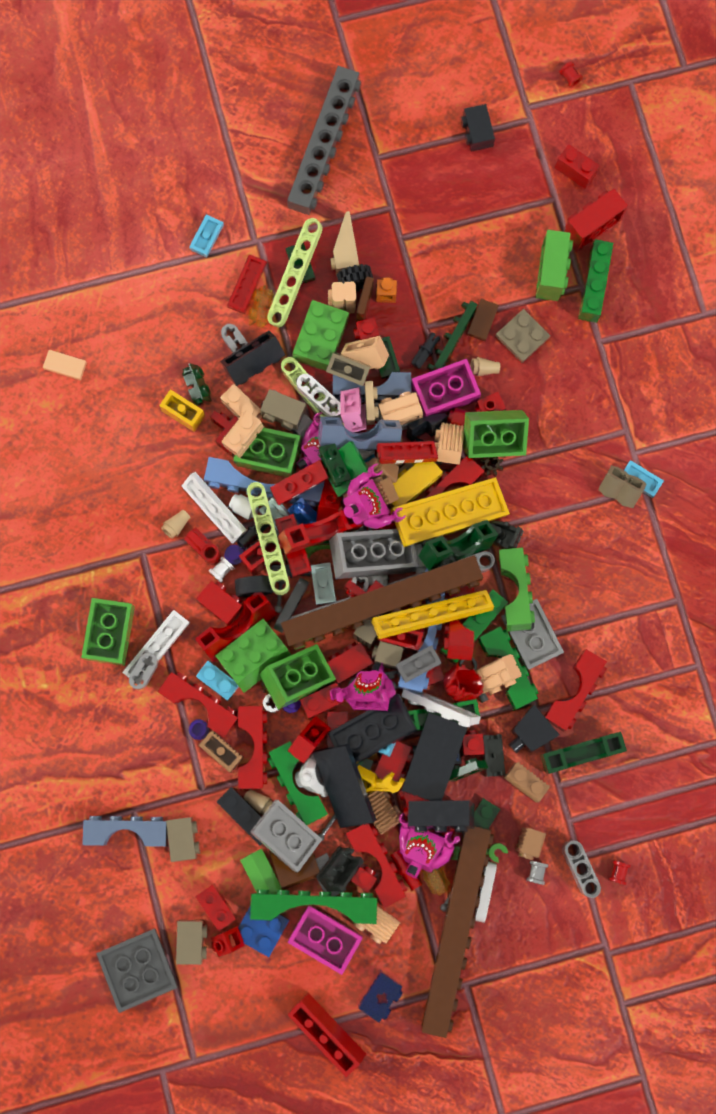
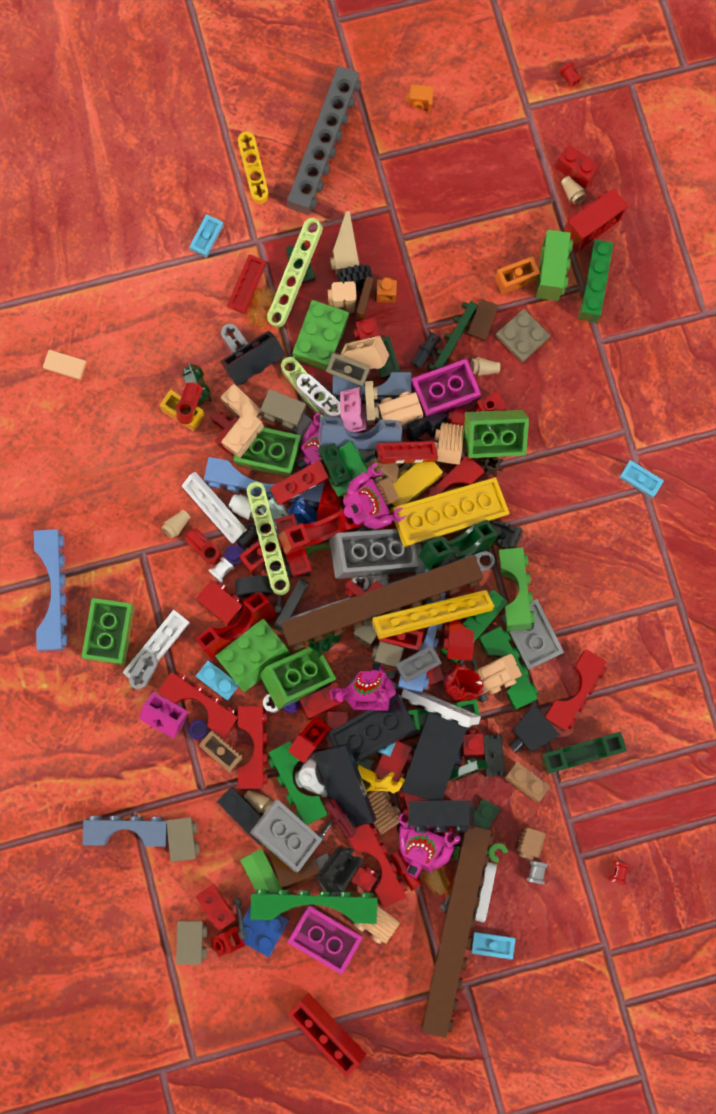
(50, 633): none -> medium blue arch
(137, 970): dark grey plate -> none
(163, 715): none -> dark pink brick
(189, 402): none -> red piece
(242, 933): none -> dark grey hinge
(253, 167): none -> yellow beam
(323, 584): light aqua plate -> none
(325, 645): none -> dark green hinge
(340, 818): none -> dark red axle
(349, 663): red brick -> none
(382, 984): clear blue brick -> none
(420, 97): none -> orange brick
(478, 127): black brick -> none
(493, 945): none -> medium azure plate
(517, 275): none -> orange brick
(574, 192): none -> tan cone
(588, 876): light grey beam -> none
(622, 486): dark tan brick -> none

